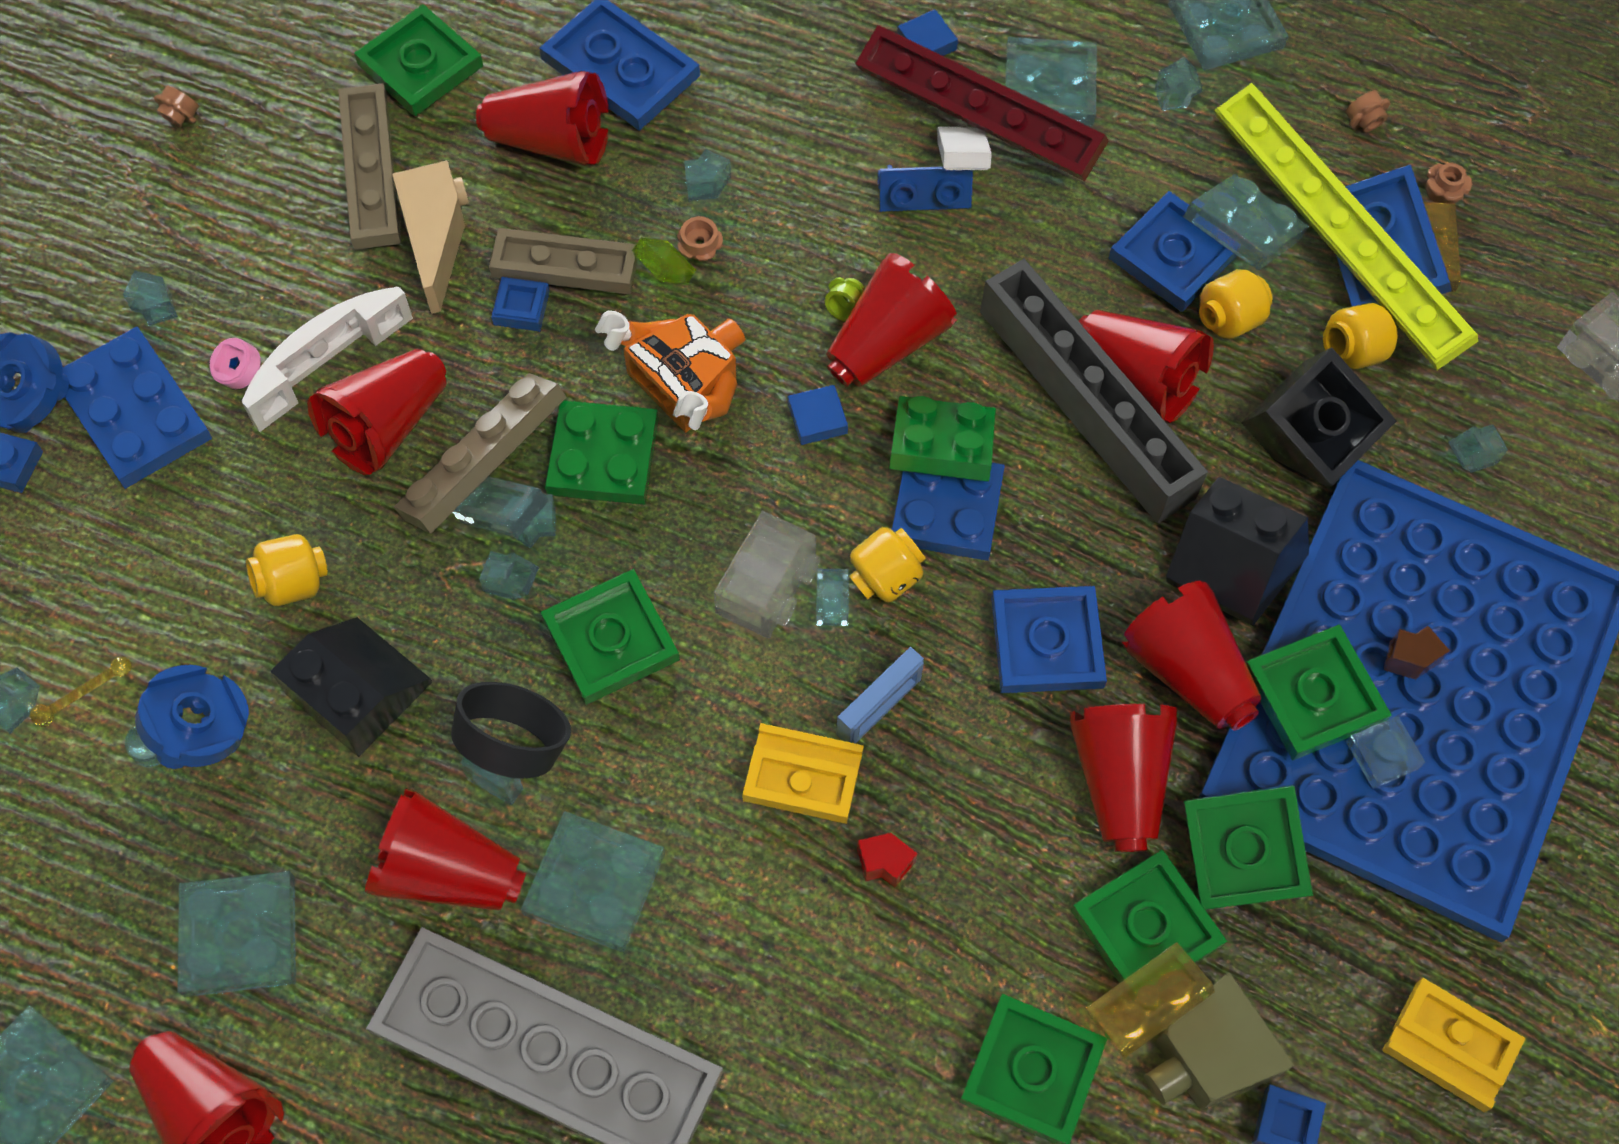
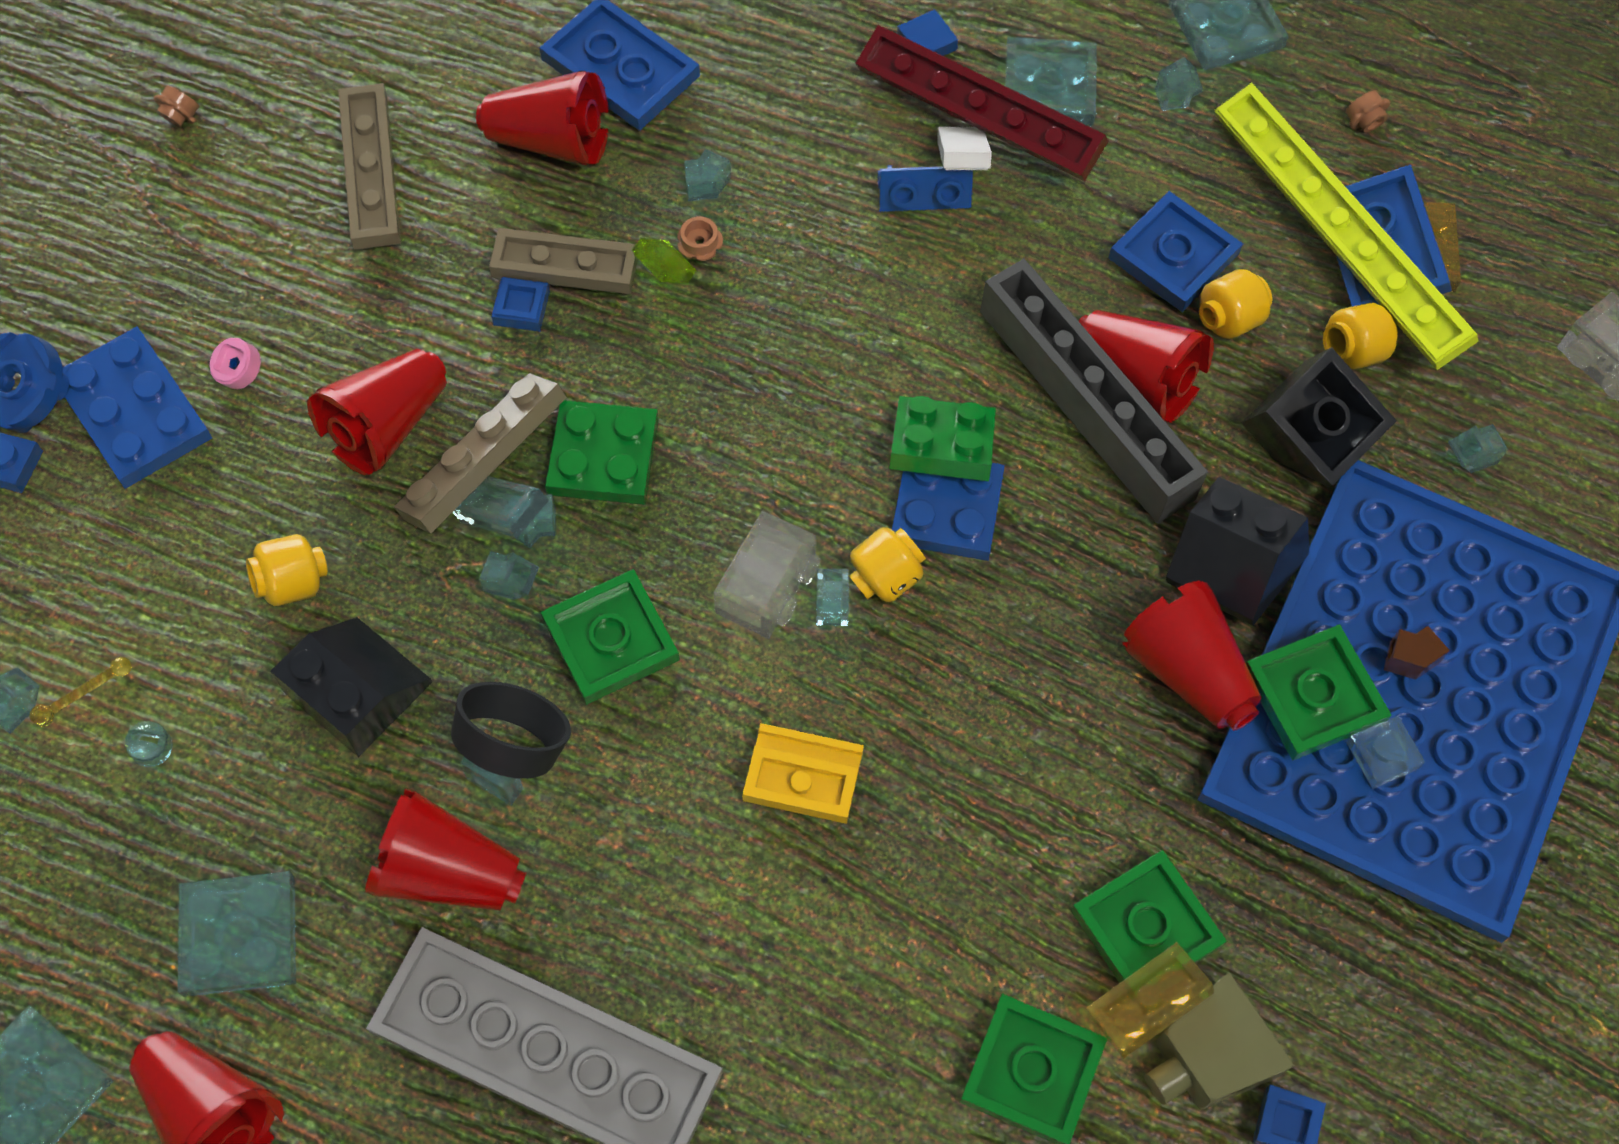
(151, 297): clear light blue piece -> none
(185, 743): blue plate -> none
(316, 342): white slope -> none
(419, 59): green plate -> none
(434, 223): tan slope -> none
(593, 881): clear light blue plate -> none
(679, 363): torso -> none
(817, 414): blue tile -> none
(843, 297): lime plate -> none
(880, 697): medium blue tile -> none
(885, 858): red piece -> none
(889, 322): red cone -> none
(1048, 639): blue plate -> none
(1126, 769): red cone -> none
(1246, 221): clear light blue plate -> none
(1248, 847): green plate -> none
(1447, 183): nougat plate -> none
(1454, 1044): yellow plate -> none

